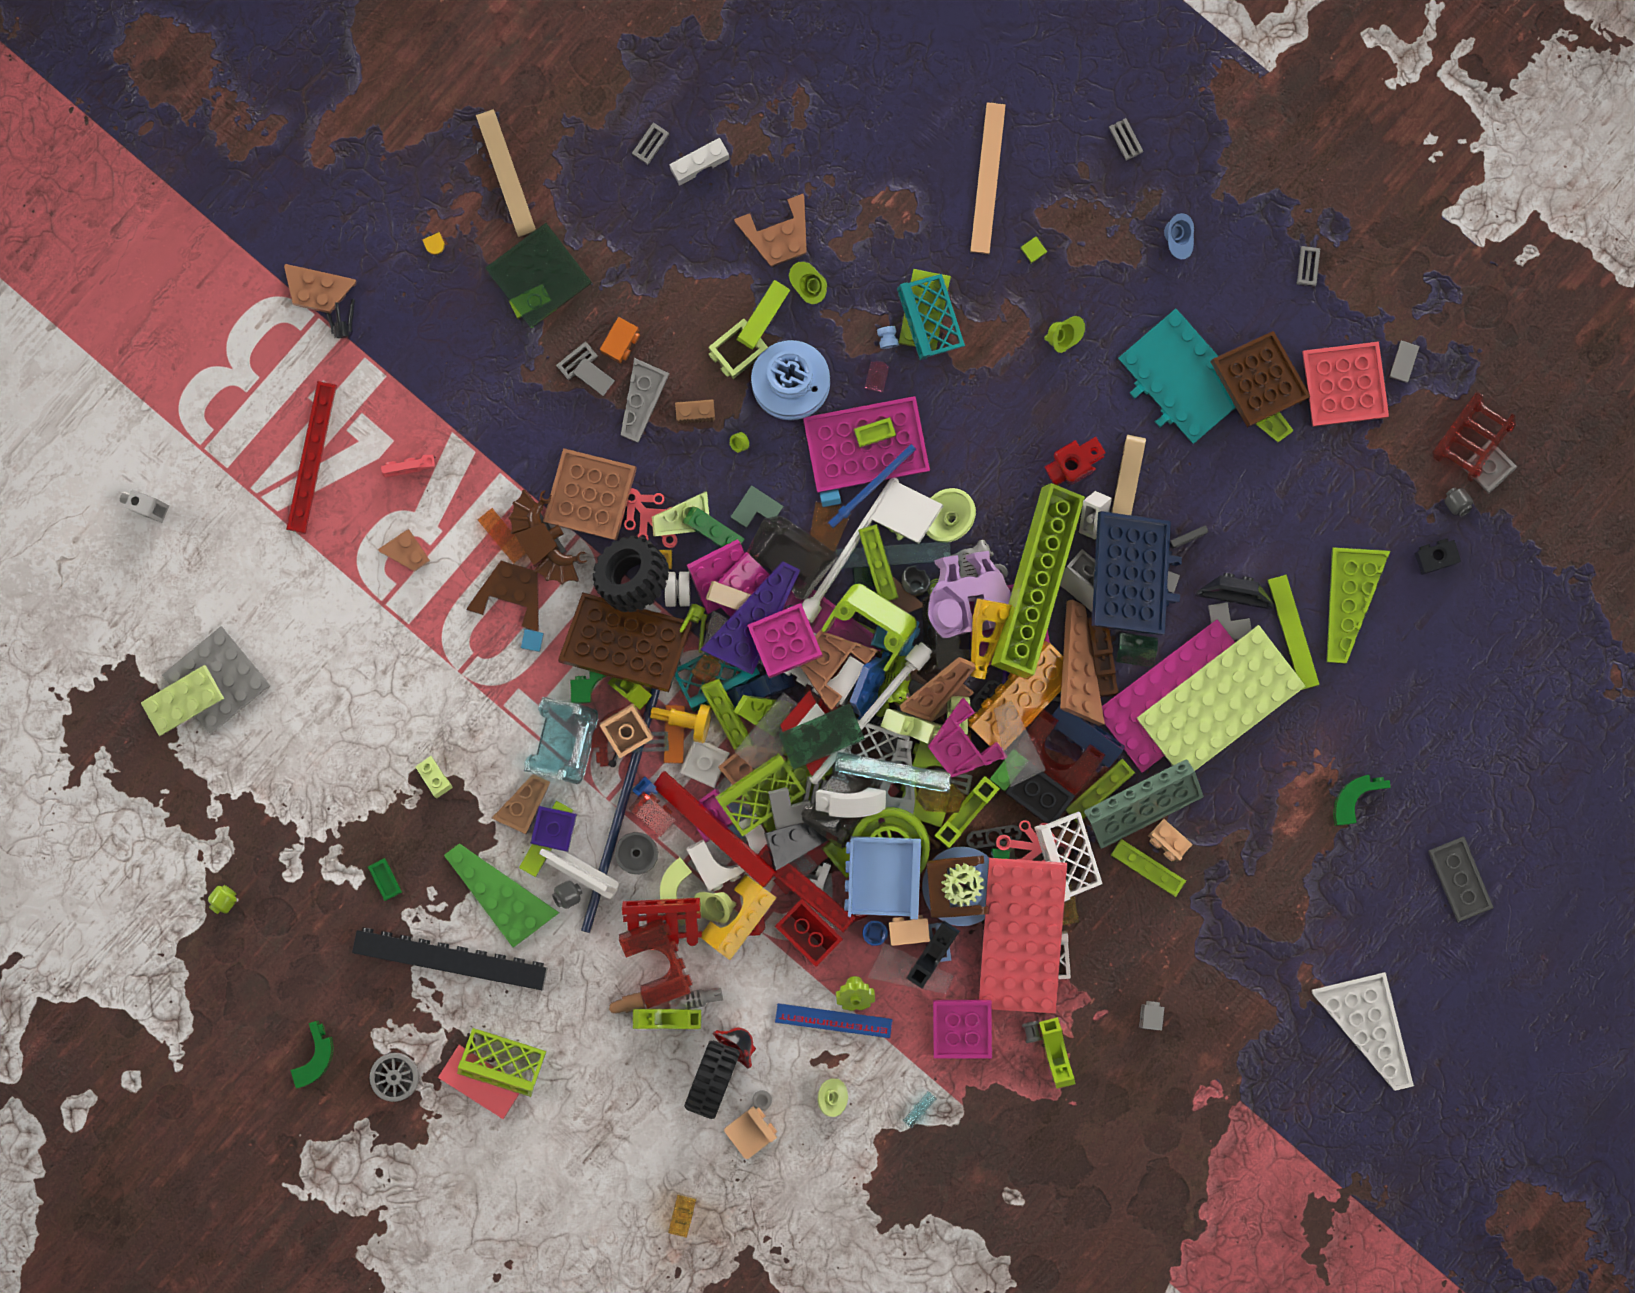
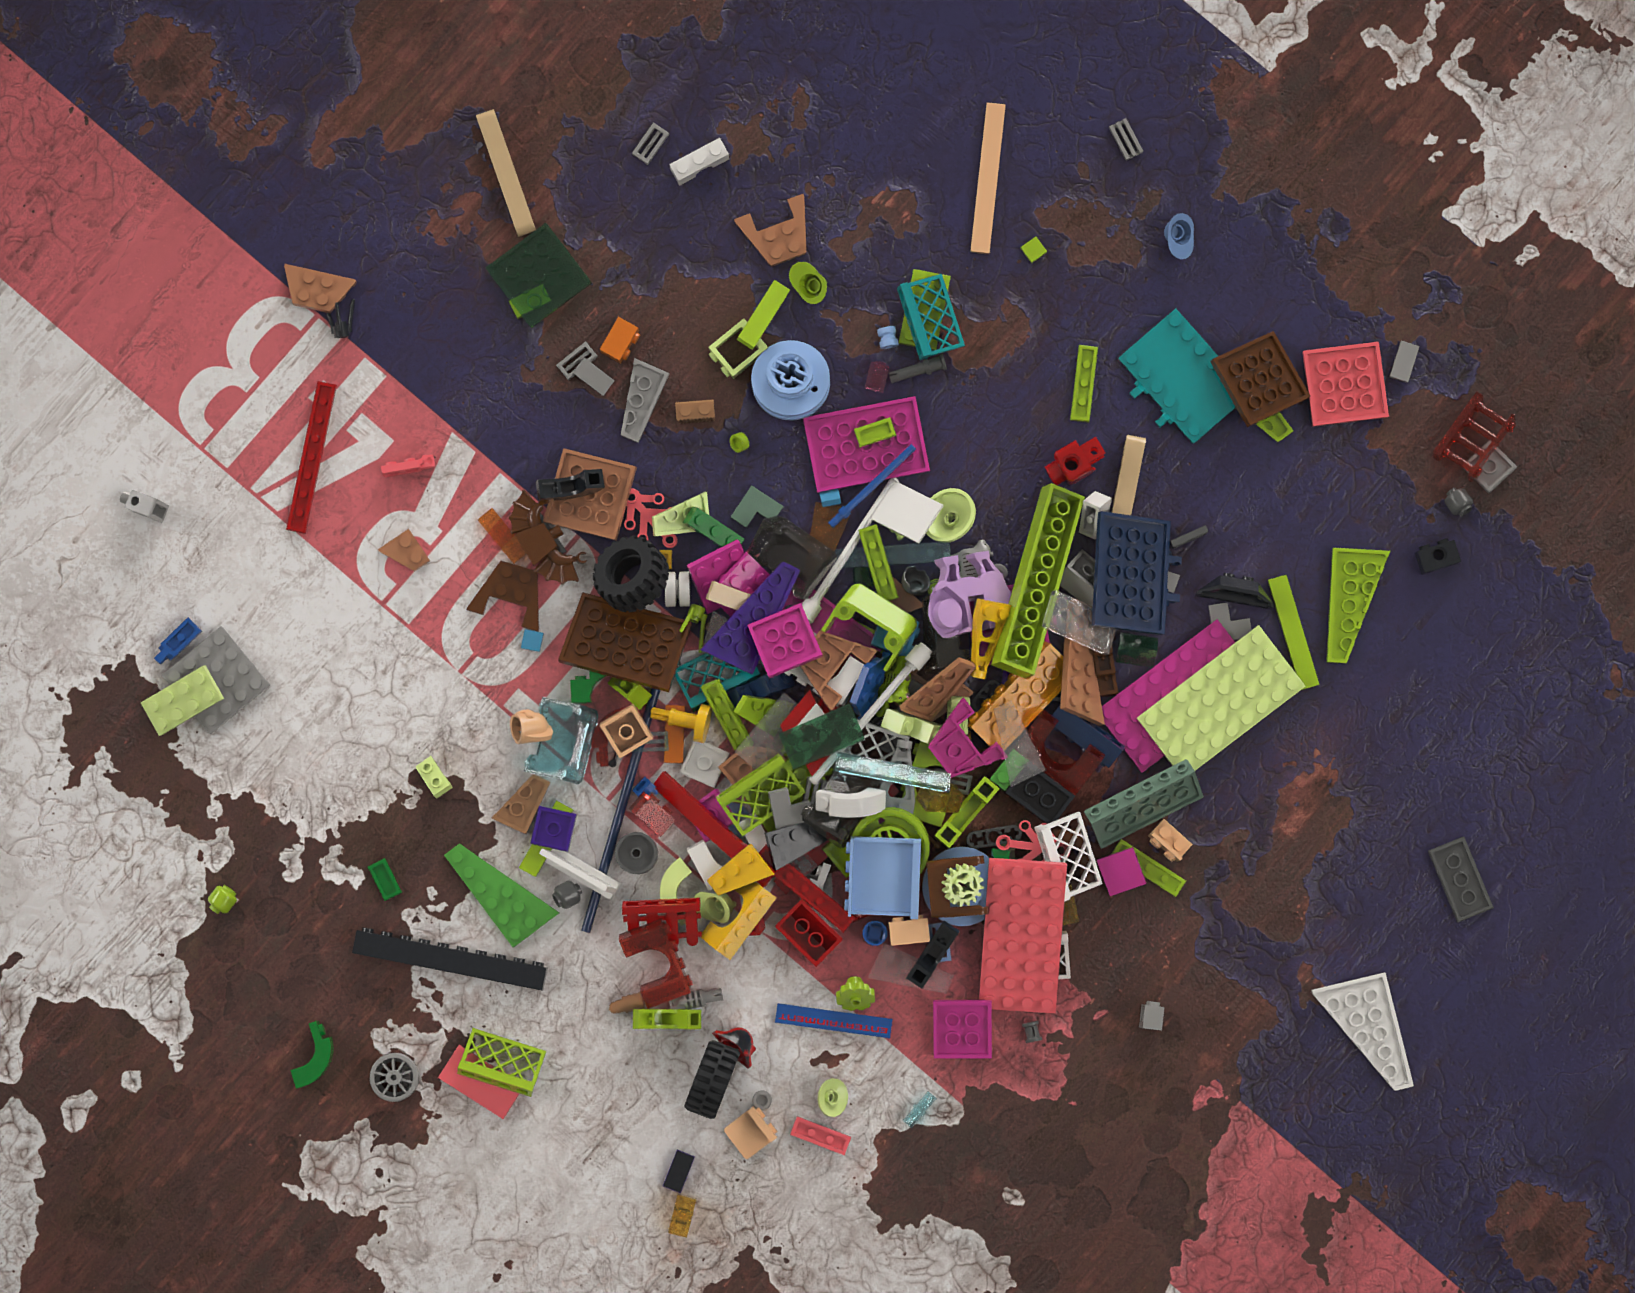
(178, 640): none -> blue hinge
(434, 244): yellow tile -> none
(532, 727): none -> light nougat helmet
(571, 487): none -> black arch
(678, 1171): none -> black tile
(706, 675): clear orange brick -> none
(740, 871): none -> yellow wing
(820, 1135): none -> coral plate
(927, 366): none -> dark grey pin
(1056, 1053): lime arch -> none
(1066, 333): lime piece -> none
(1074, 621): none -> clear plate
(1084, 383): none -> lime tile
(1101, 788): lime tile -> none
(1121, 871): none -> dark pink tile
(1306, 282): light grey tile -> none
(1345, 802): green arch -> none

